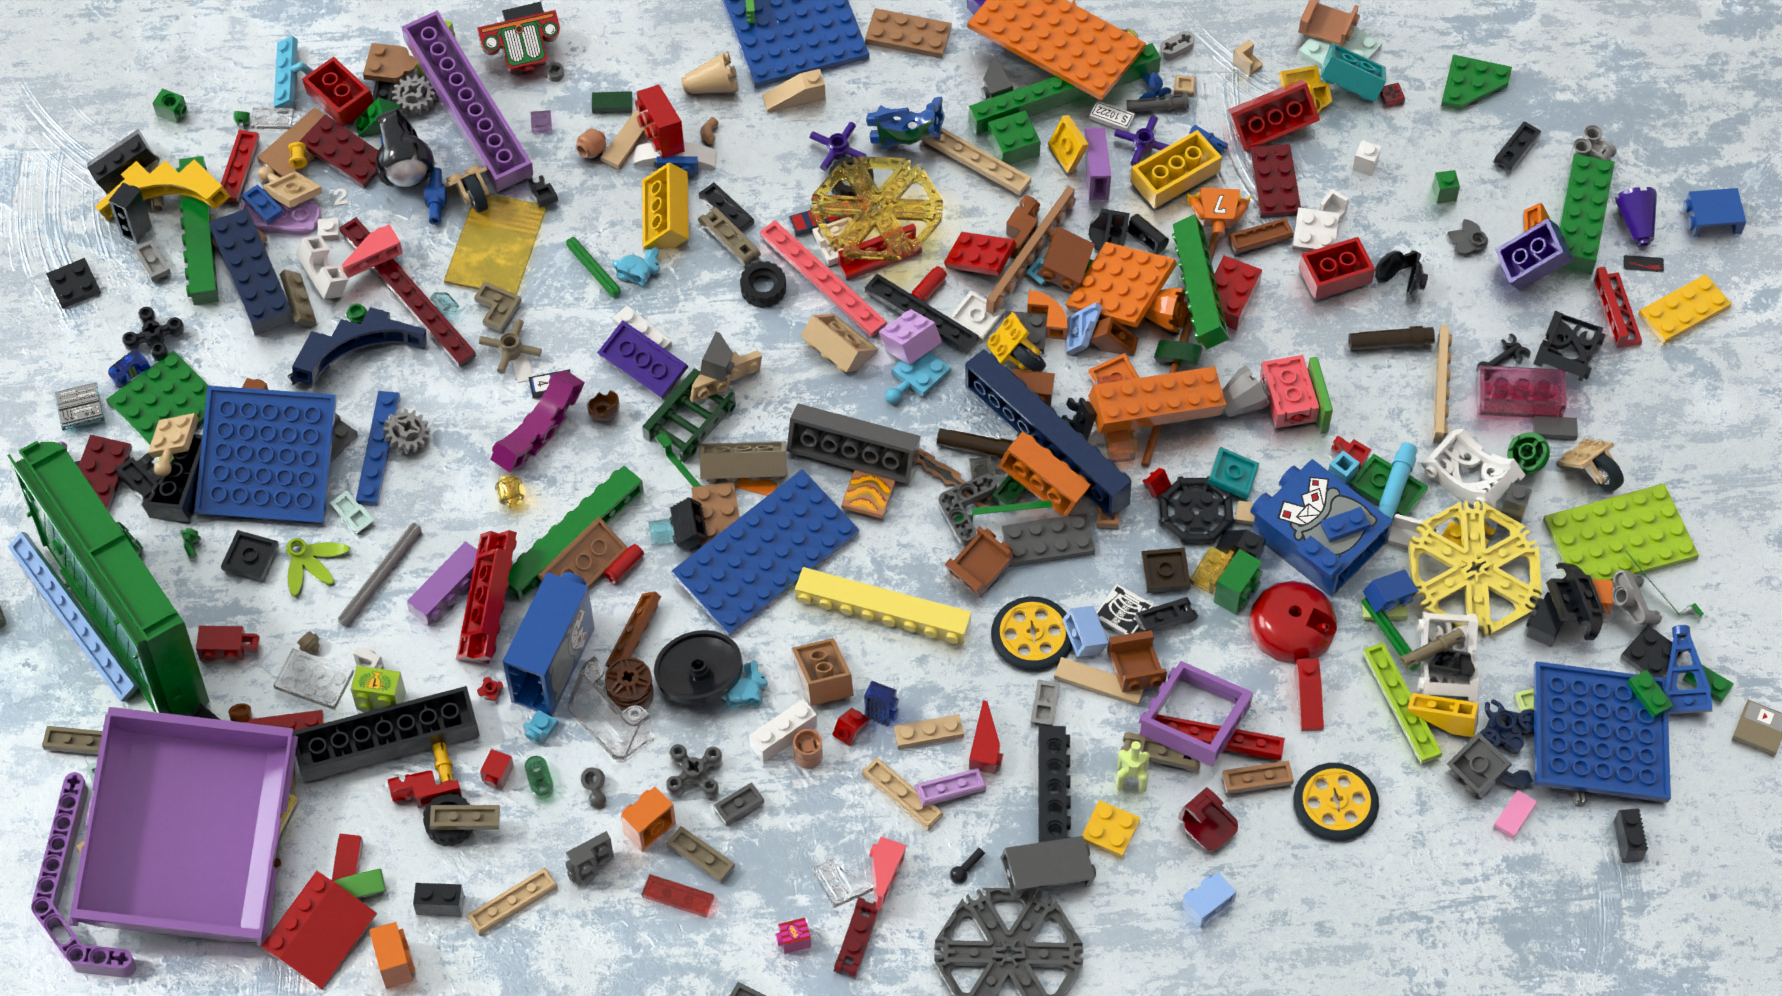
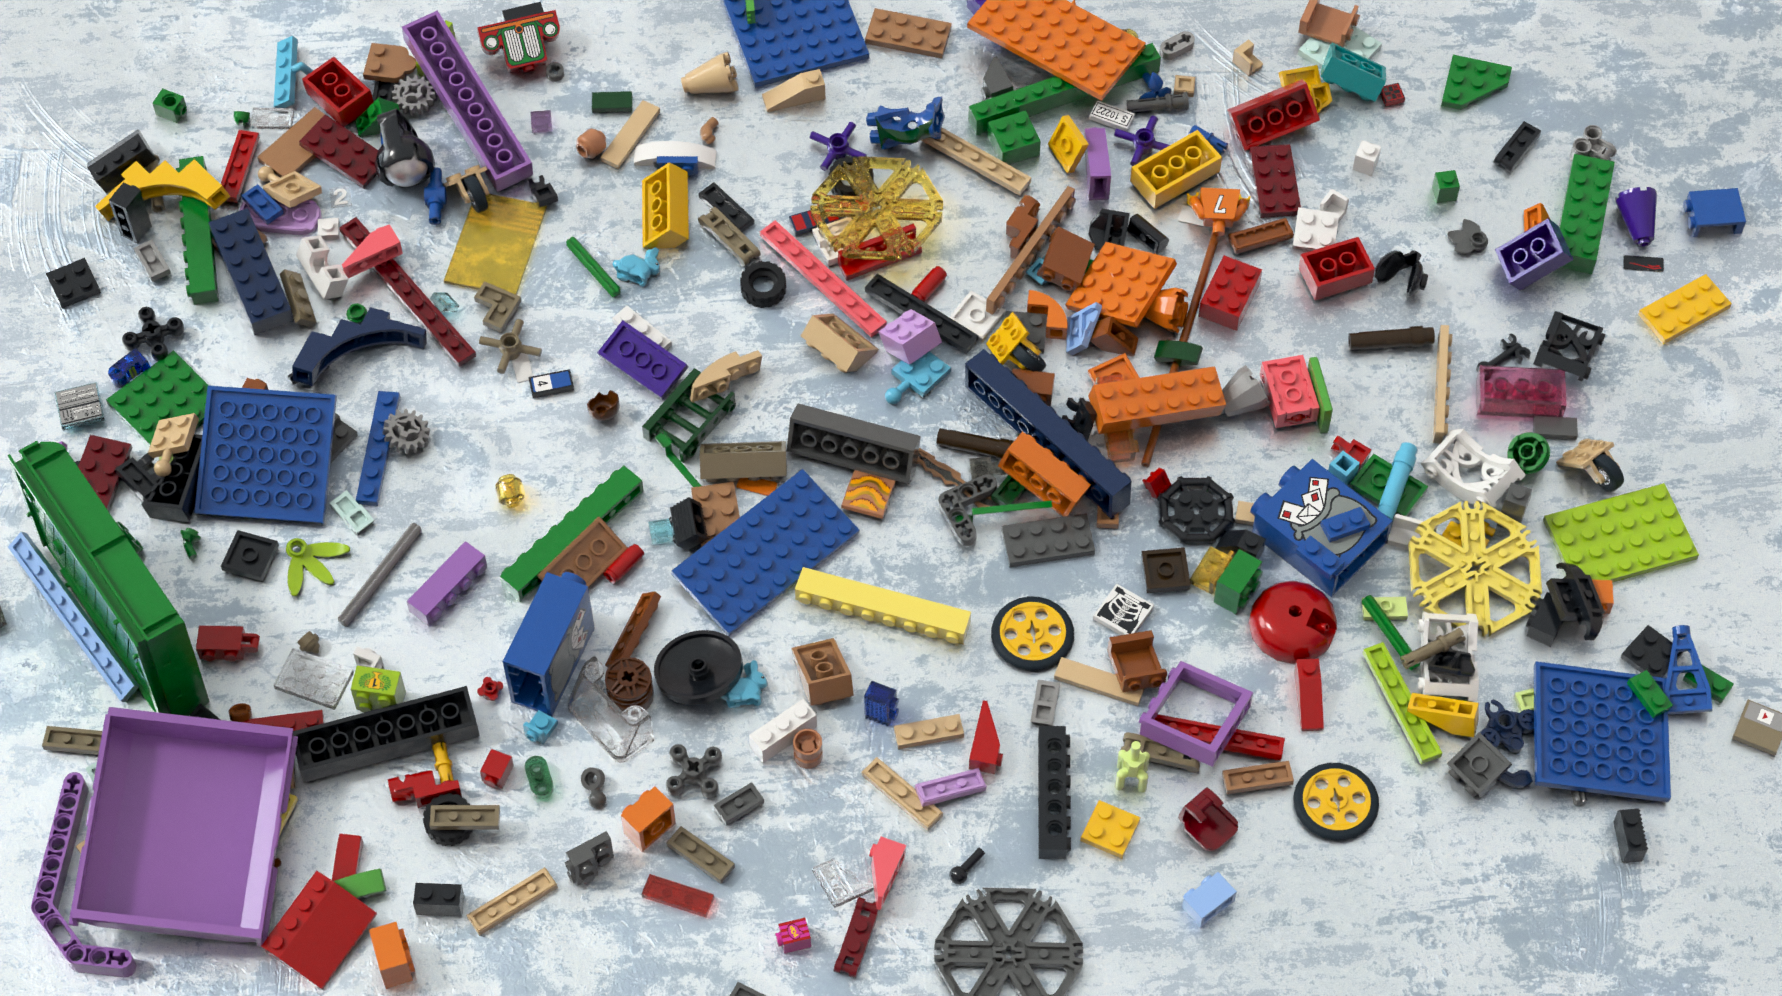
(297, 153): yellow bush -> none
(486, 596): red slope -> none
(540, 424): magenta brick -> none
(659, 121): red brick -> none
(718, 359): dark grey slope -> none
(849, 725): red bracket -> none
(980, 253): red plate -> none
(980, 561): dark orange panel -> none
(1047, 864): dark grey panel -> none
(1085, 631): light blue brick -> none
(1166, 615): black plate -> none
(1200, 282): green brick -> none
(1233, 473): teal plate -> none
(1390, 591): blue brick -> none
(1515, 814): bright pink tile -> none
(1614, 311): red fence -> none
(1630, 598): light grey connector -> none
(1697, 610): green piece -> none

